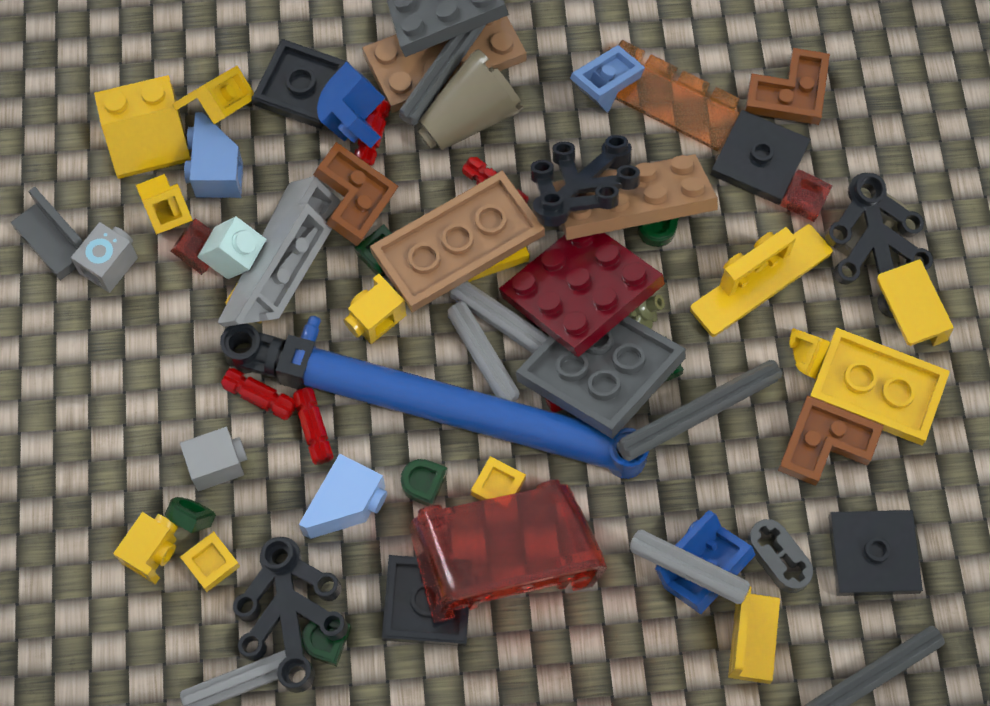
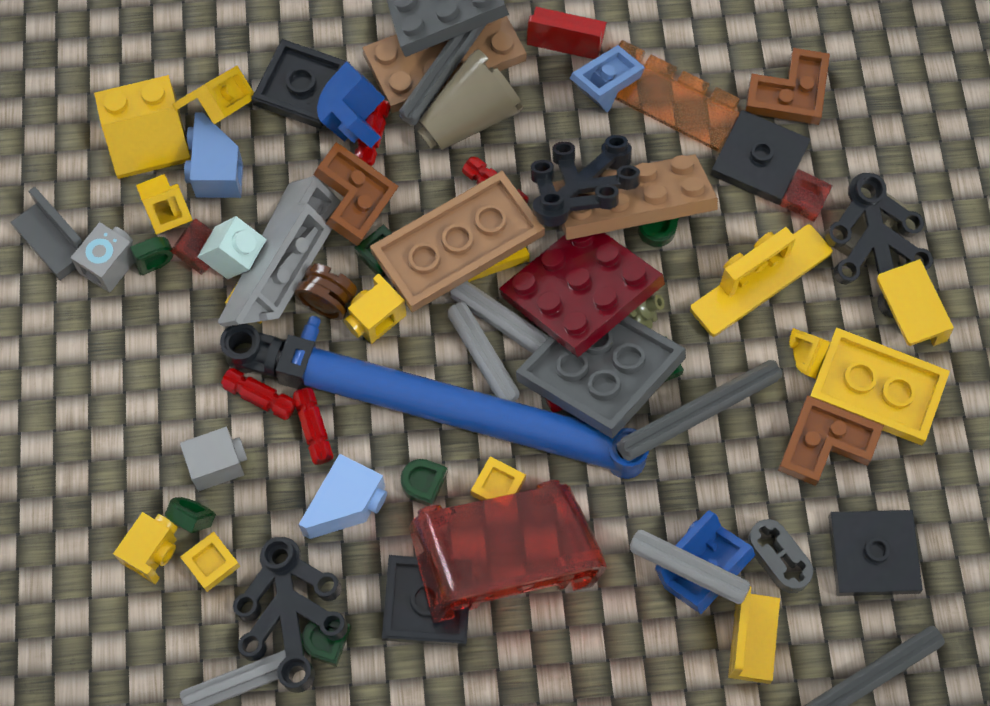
(151, 254): none -> dark green tile
(325, 292): none -> reddish brown wheel
(565, 33): none -> red panel

